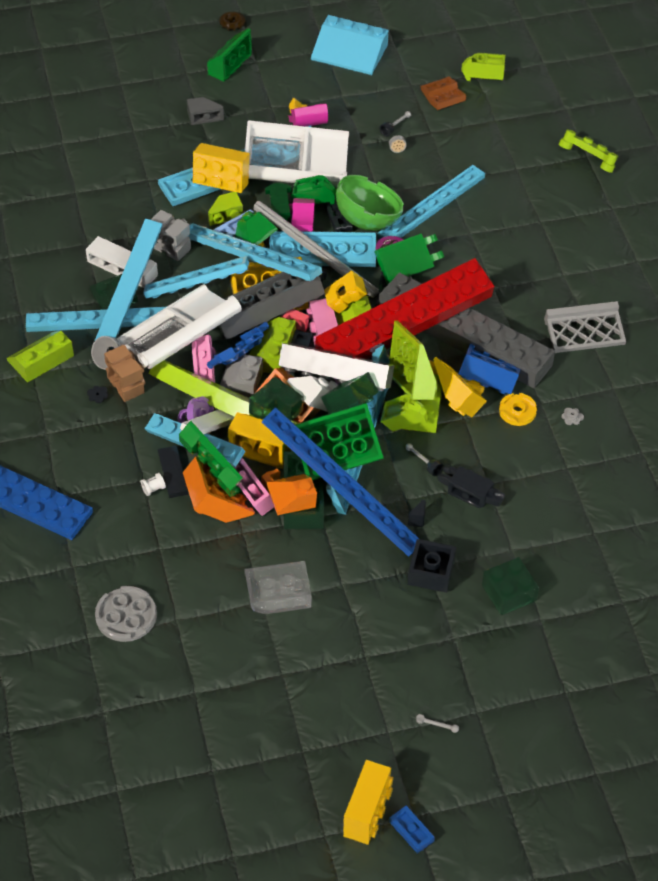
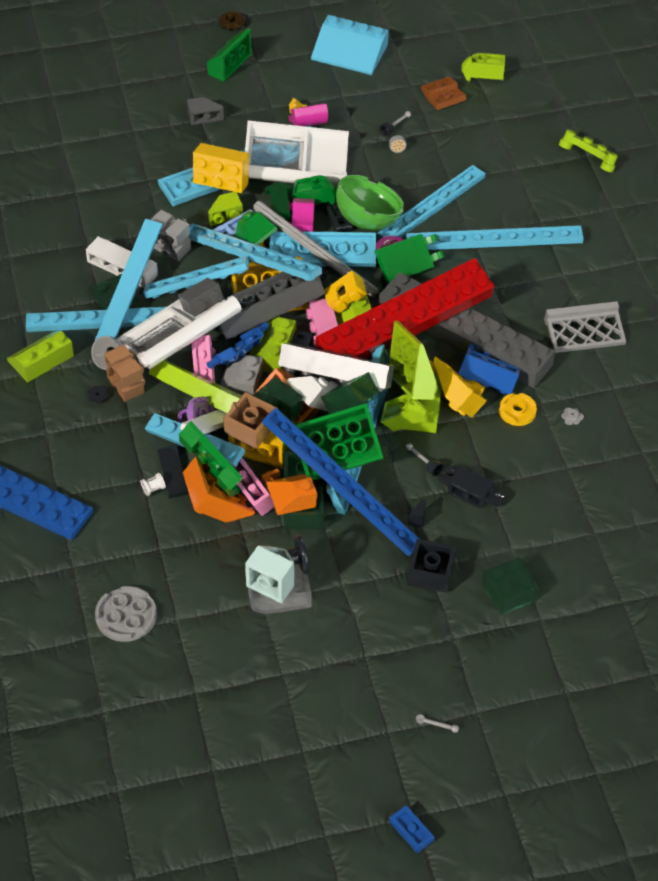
(201, 297): none -> dark grey brick
(246, 419): none -> medium nougat brick
(272, 569): none -> light aqua piece
(301, 319): coral bracket -> none
(368, 802): yellow brick -> none
(504, 237): none -> medium azure plate

